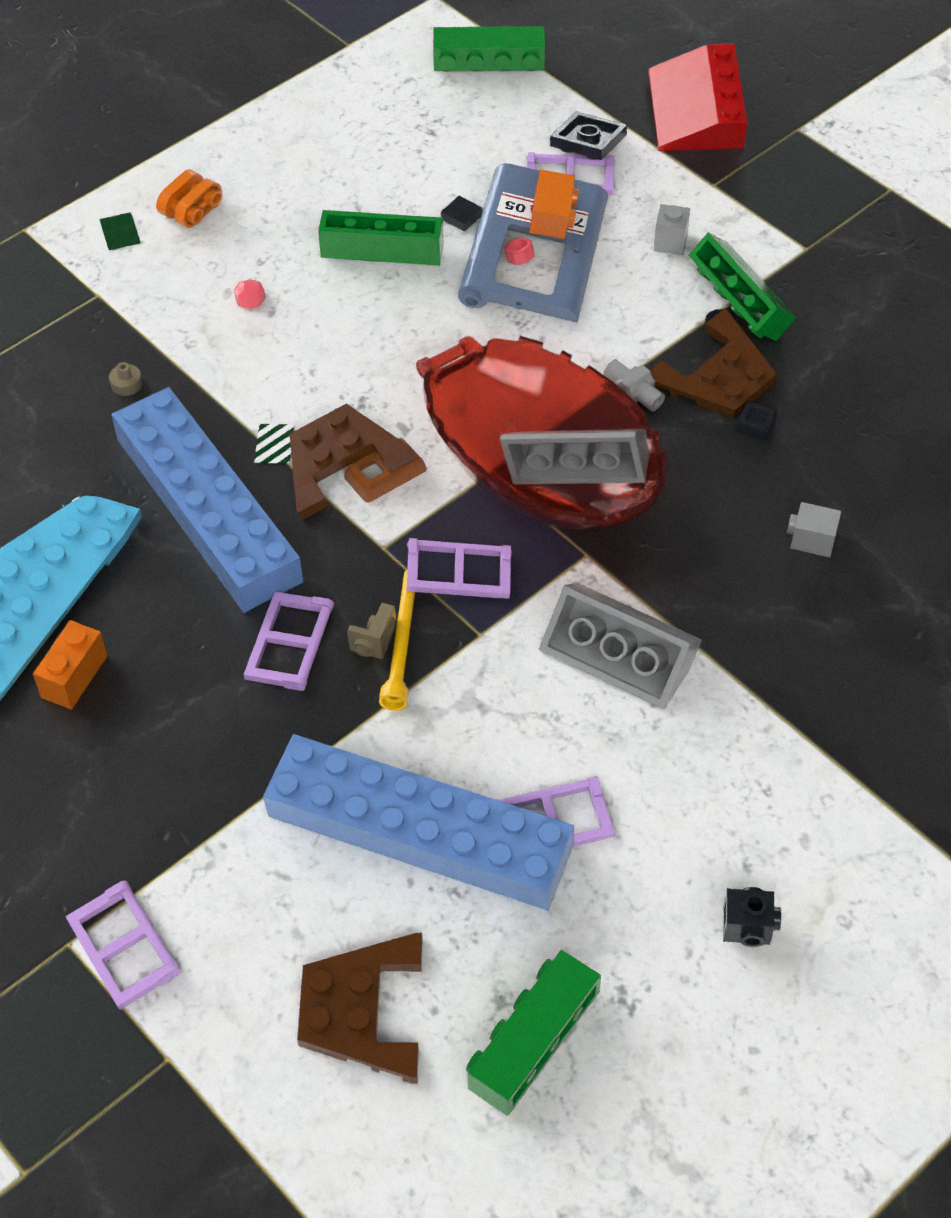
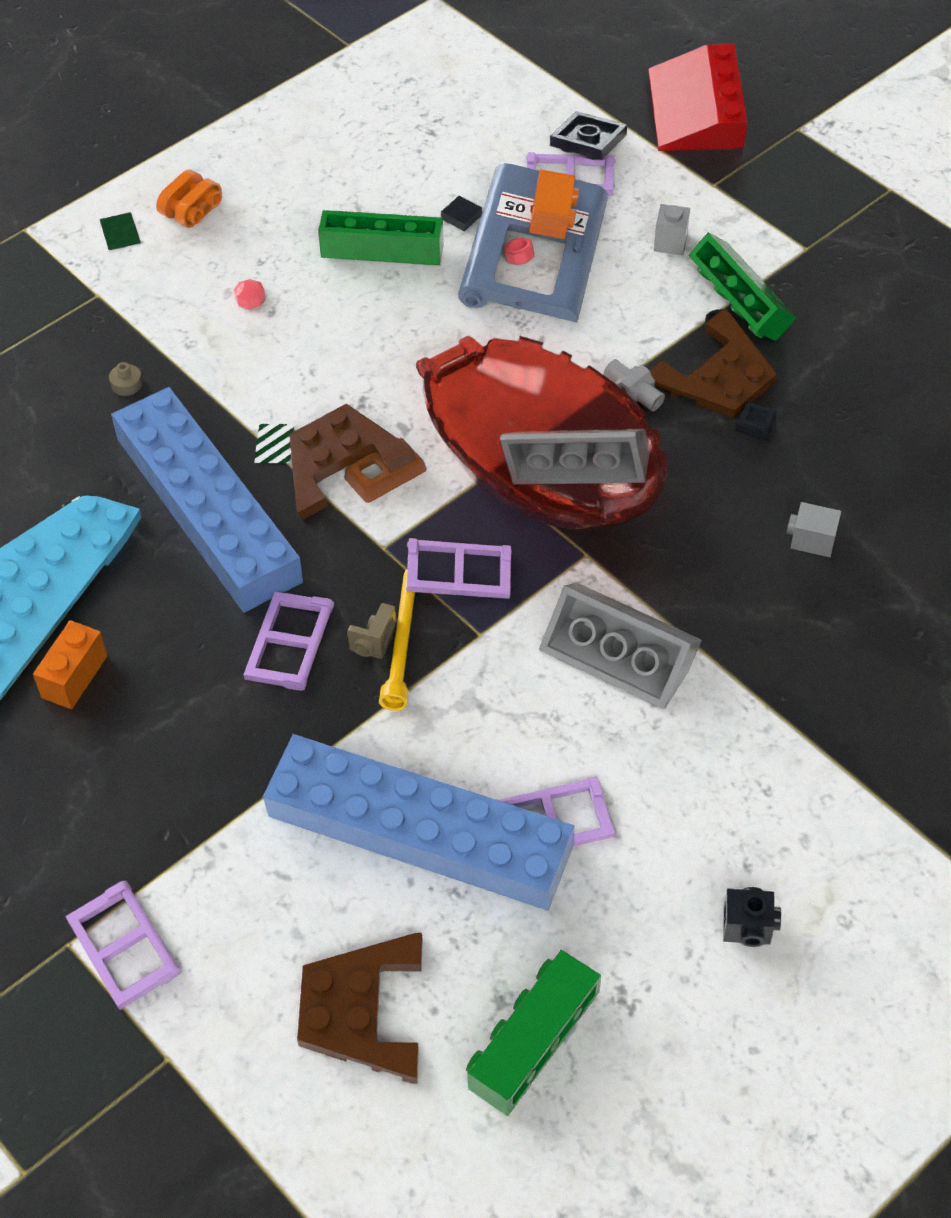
(488, 48): green brick -> none

